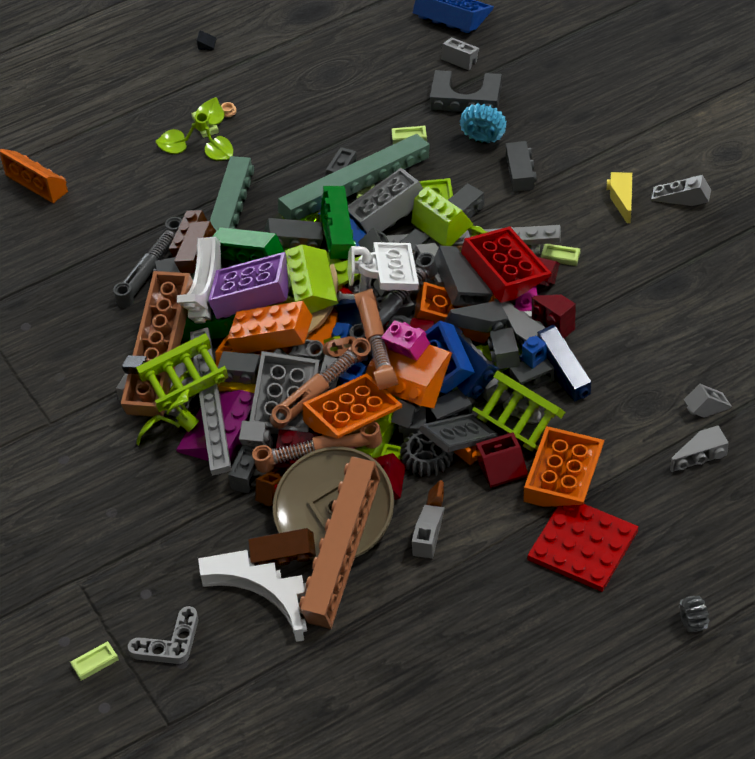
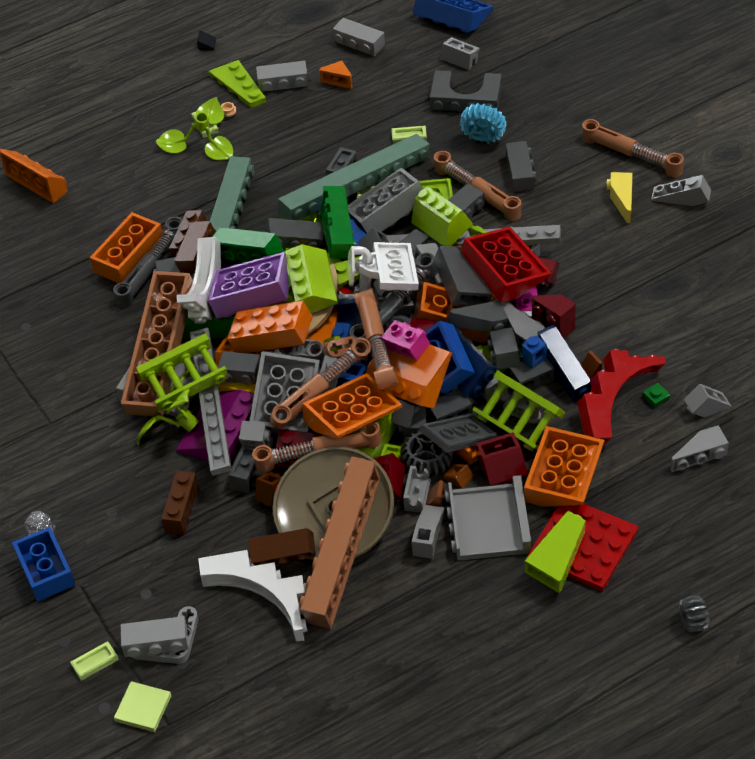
(38, 521): none -> clear brick
(43, 563): none -> blue brick
(125, 247): none -> orange brick
(131, 362): slope -> none
(142, 706): none -> yellowish green tile
(154, 636): none -> light grey brick
(180, 502): none -> reddish brown brick
(239, 82): none -> lime wing
(282, 76): none -> light grey brick
(336, 74): none -> orange slope
(358, 36): none -> light grey brick
(416, 490): none -> light grey hinge
(458, 475): none -> dark orange slope
(488, 521): none -> light grey panel
(506, 204): none -> nougat piece
(556, 552): none -> lime slope
(561, 254): yellowish green tile -> none
(591, 364): none -> dark orange slope
(594, 133): none -> nougat piece
(597, 405): none -> red arch
(656, 395): none -> green plate

